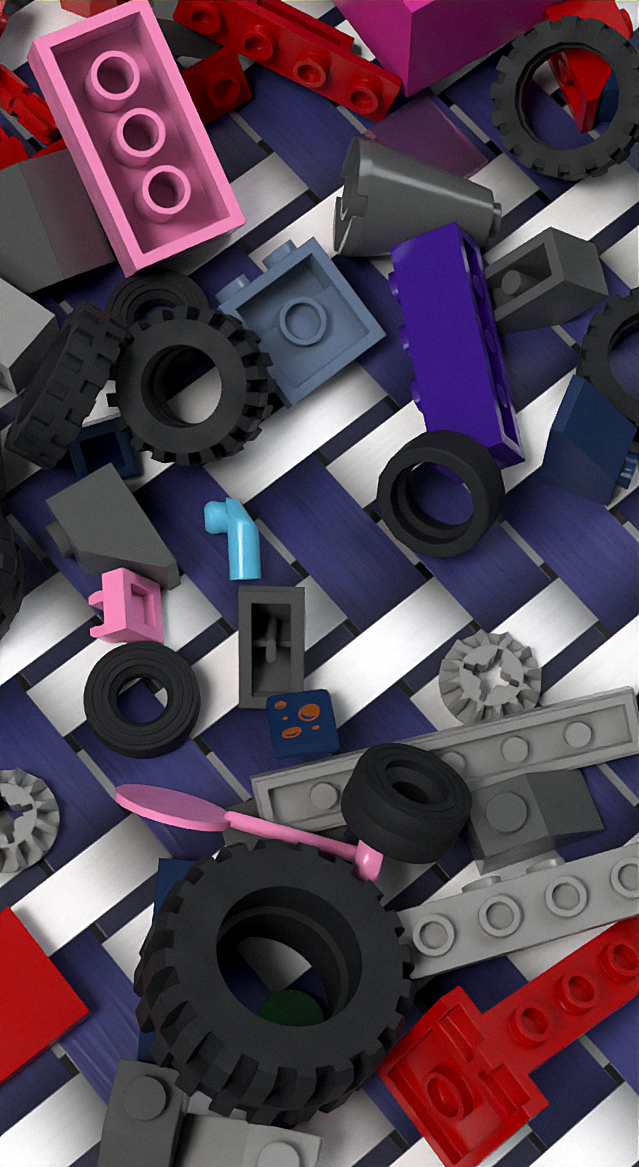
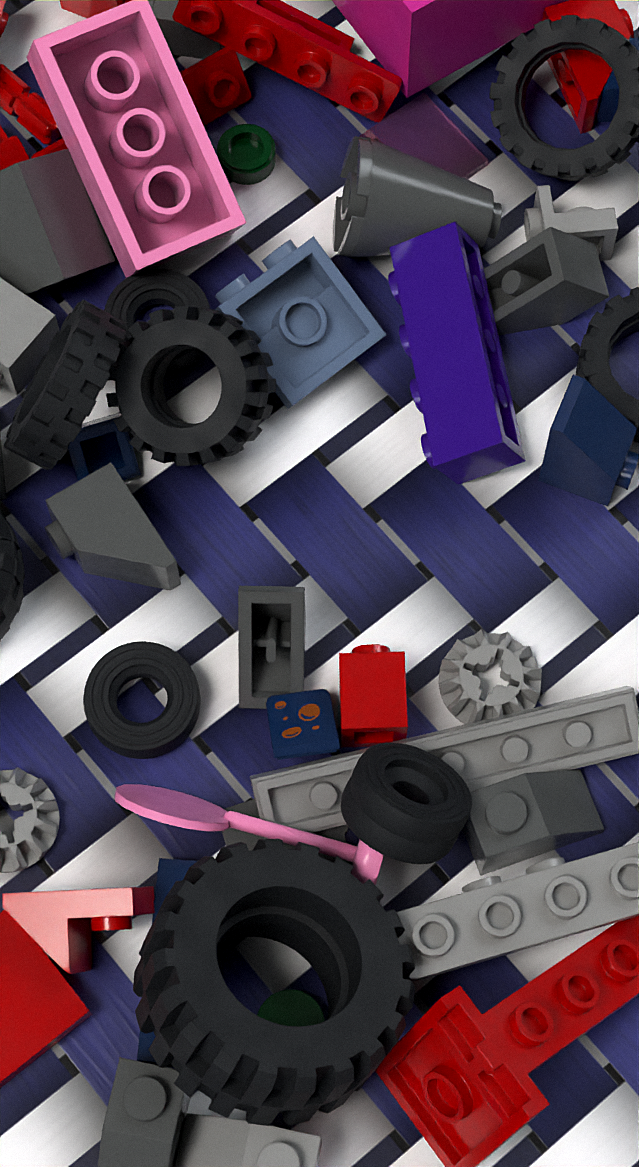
(64, 918): none -> slope
(129, 608): bright pink tile -> none
(242, 534): medium azure arm -> none
(246, 154): none -> dark green tile
(372, 696): none -> red brick
(411, 523): black tyre -> none
(587, 223): none -> light grey bracket

